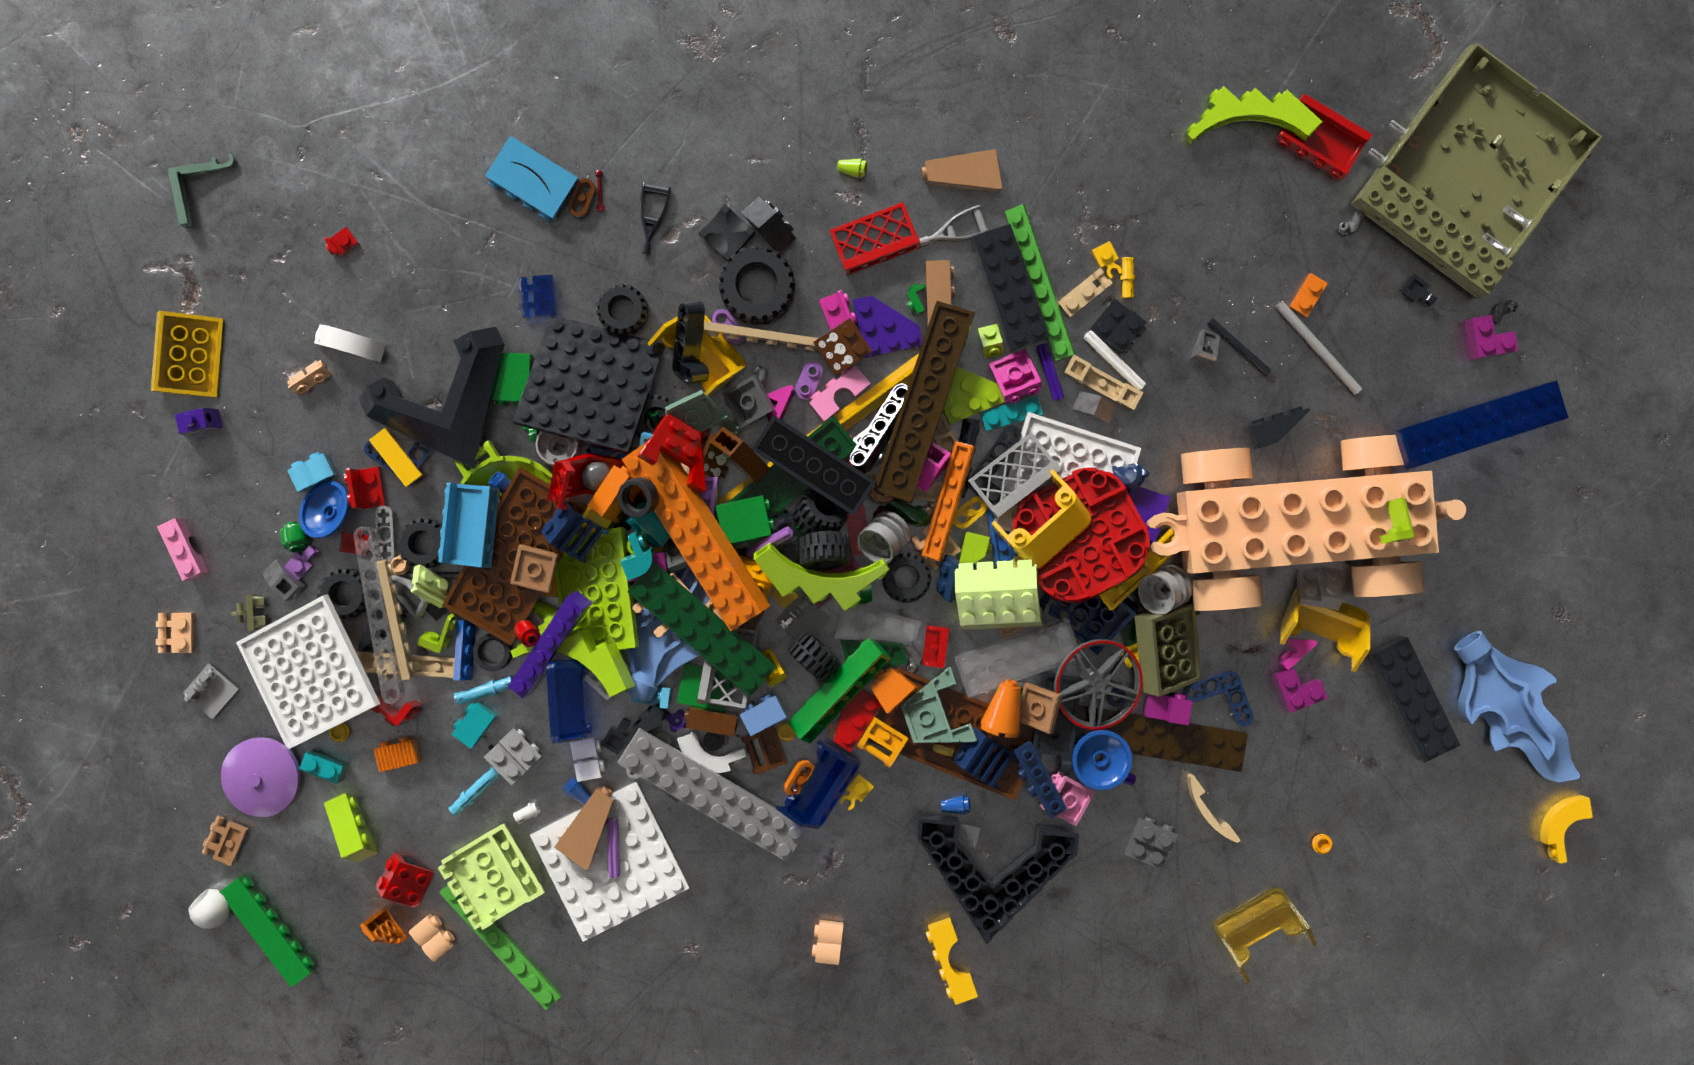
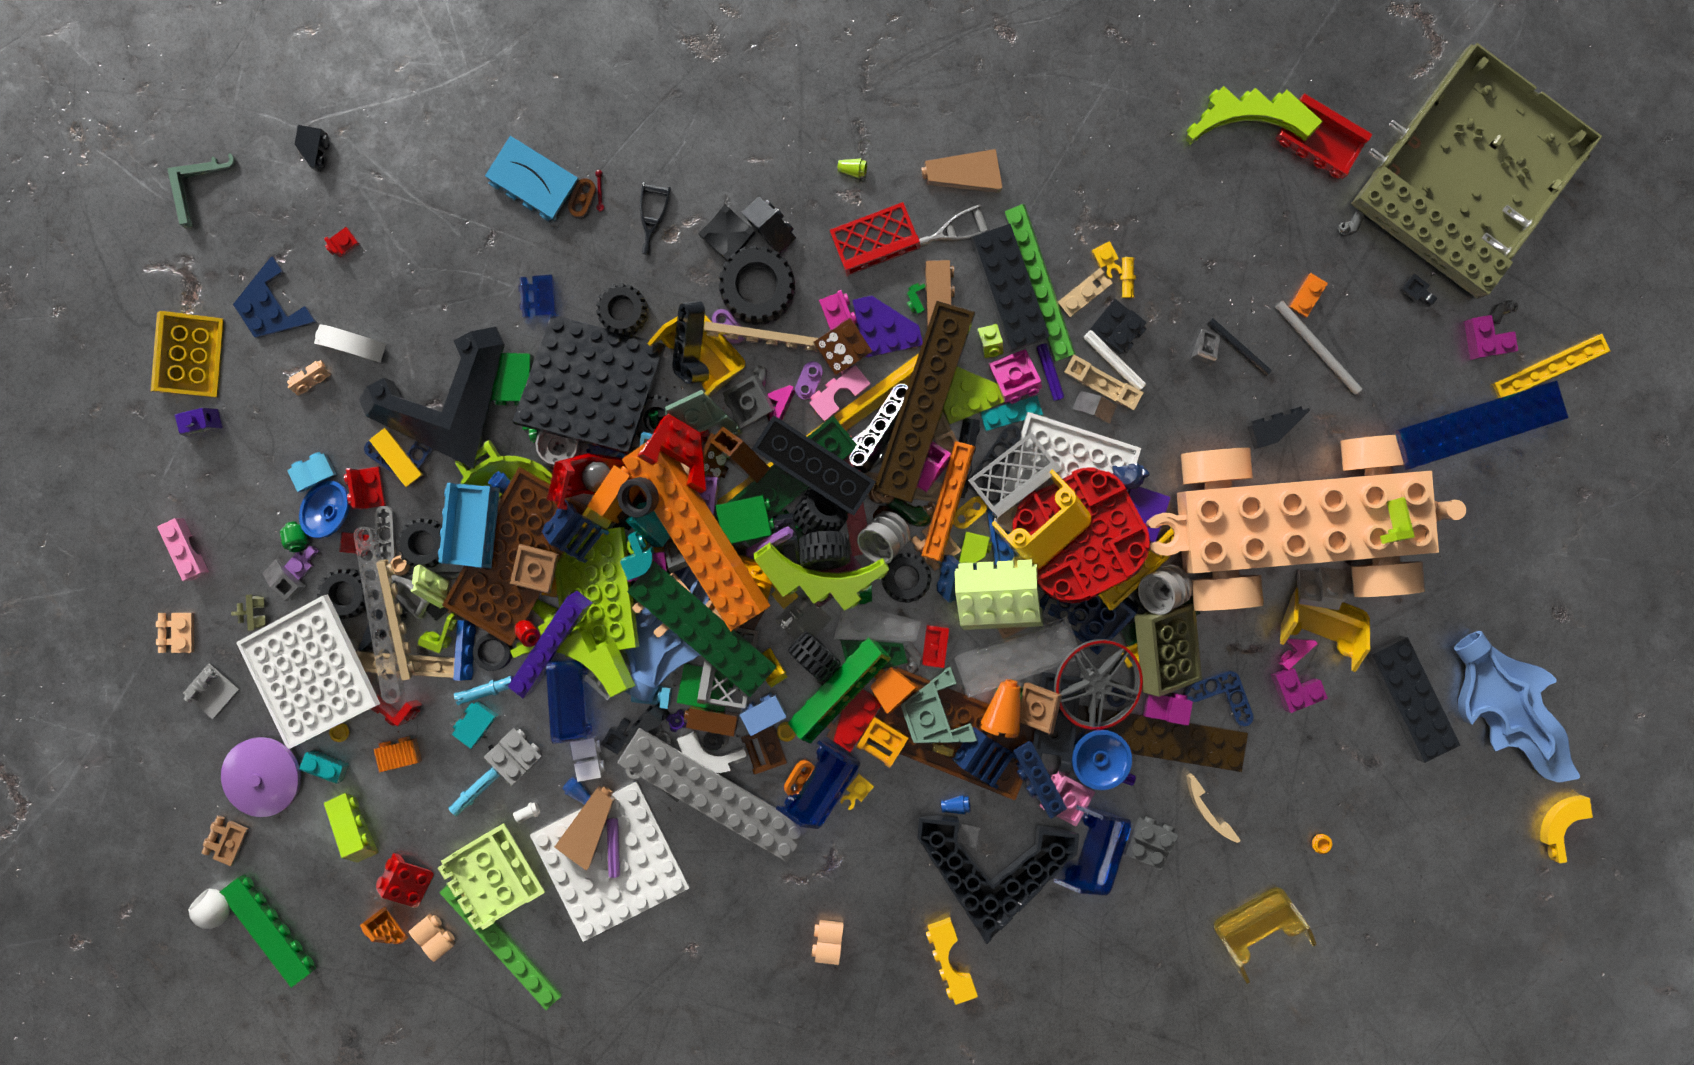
(262, 309): none -> dark blue wing
(311, 145): none -> black slope
(1100, 853): none -> clear blue windscreen
(1552, 366): none -> yellow tile

